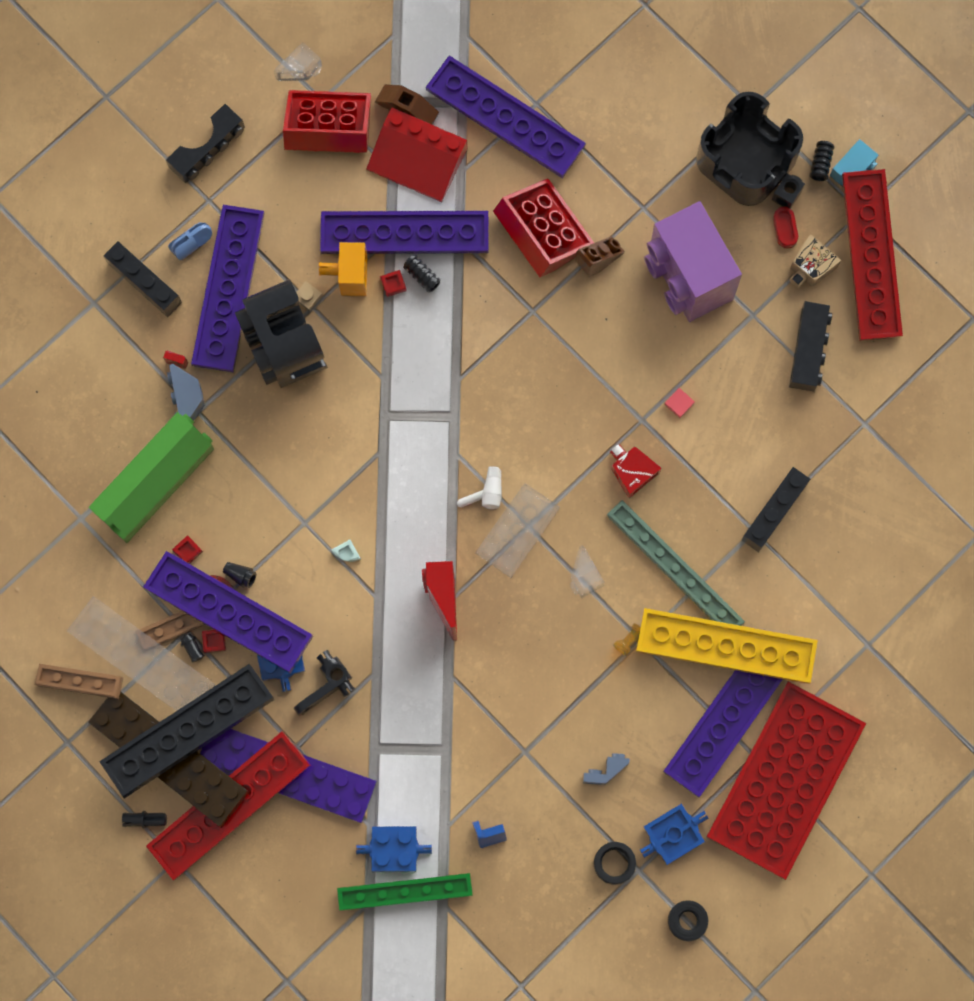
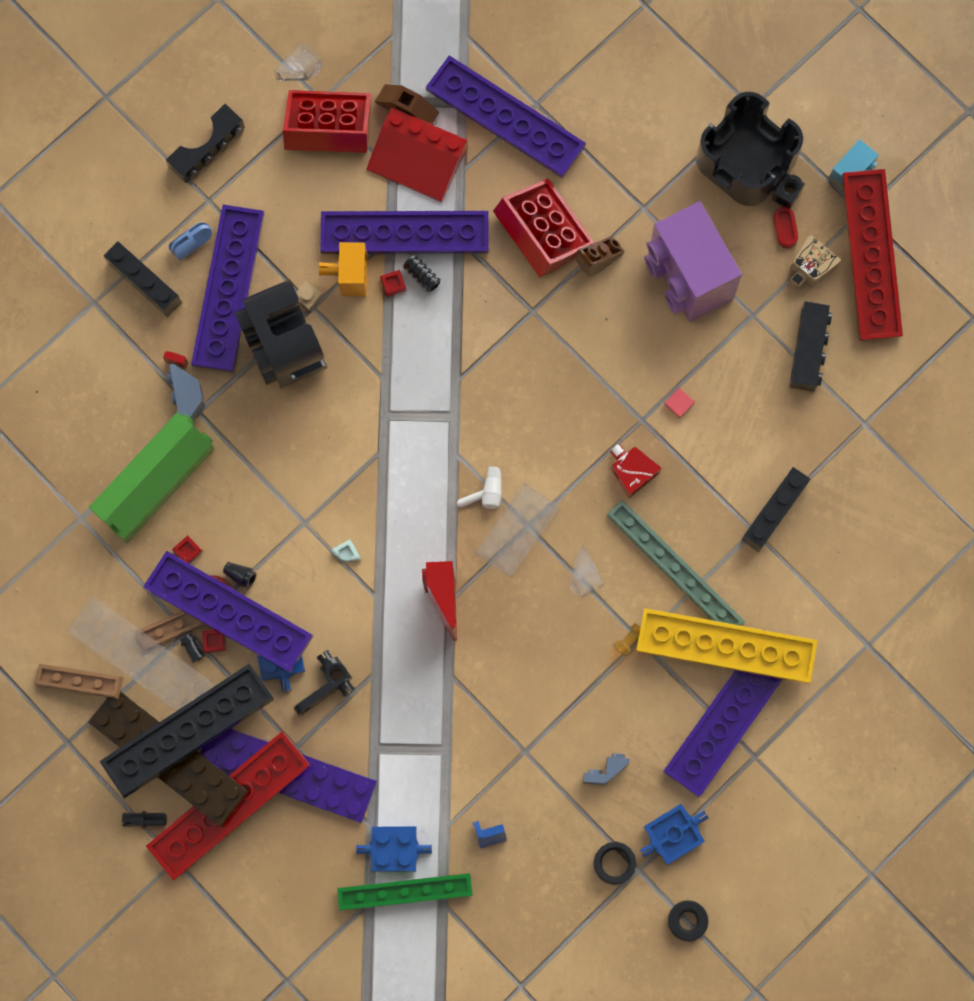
(786, 780): red plate -> none
(822, 160): black piece -> none

